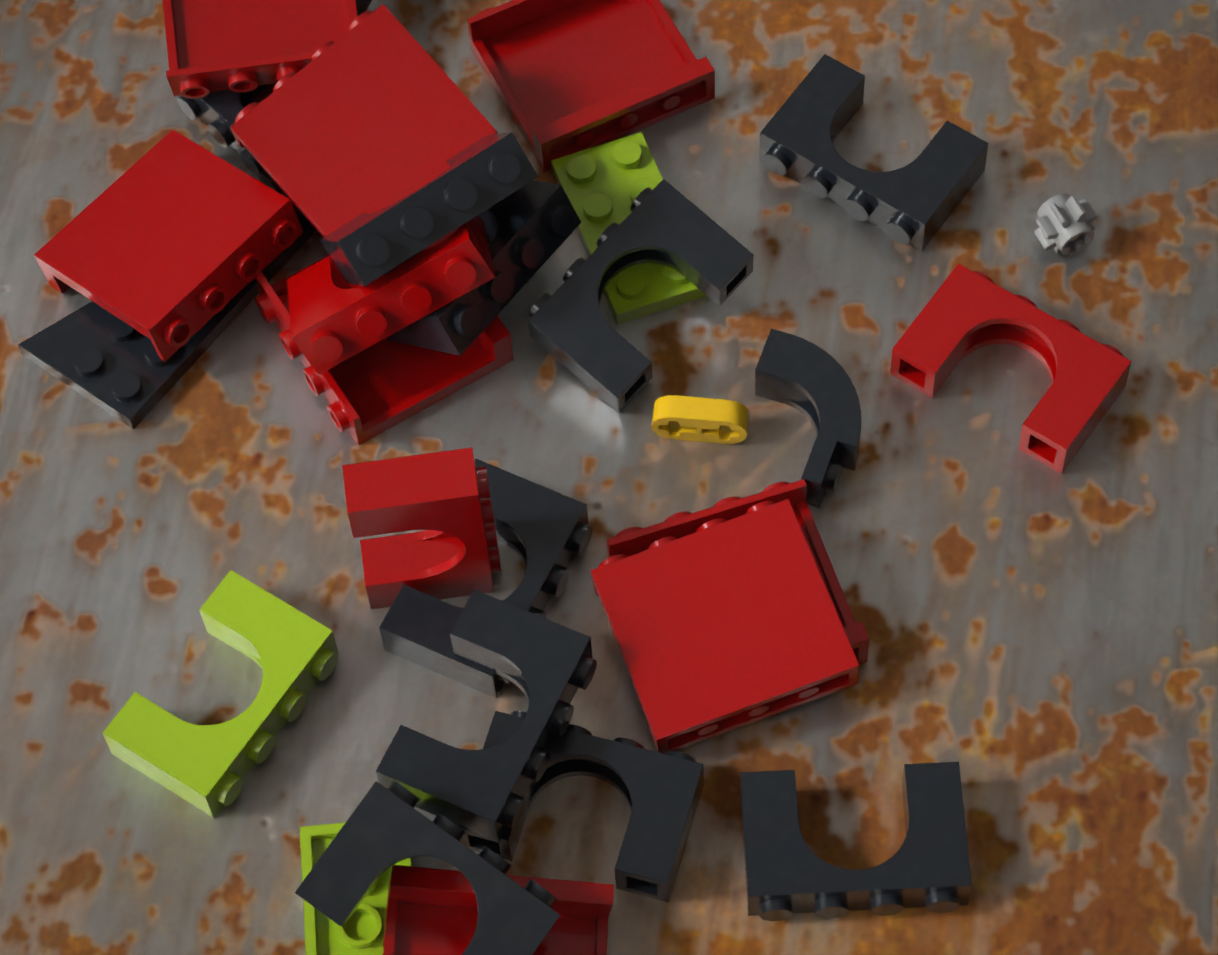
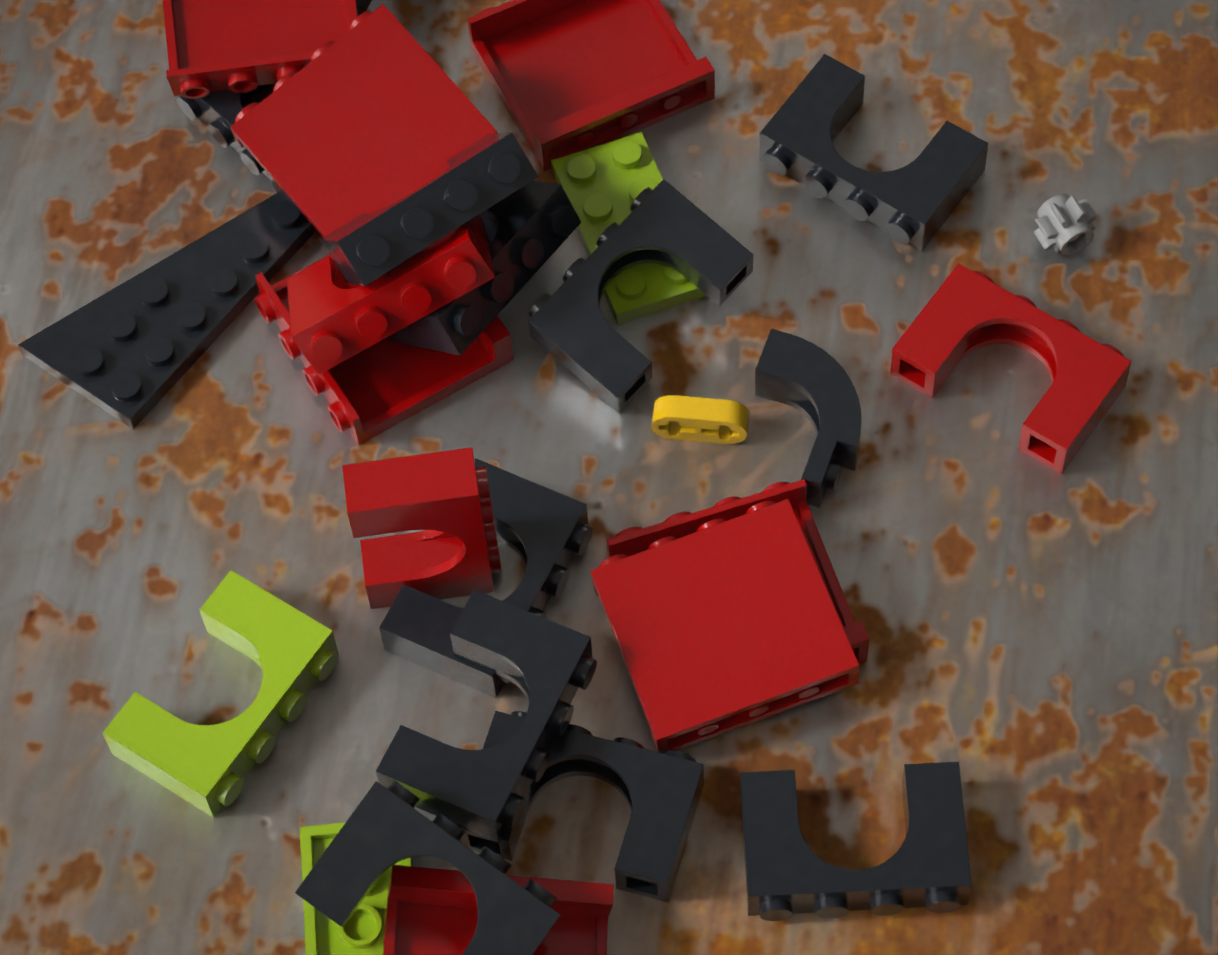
(171, 241): red panel -> none

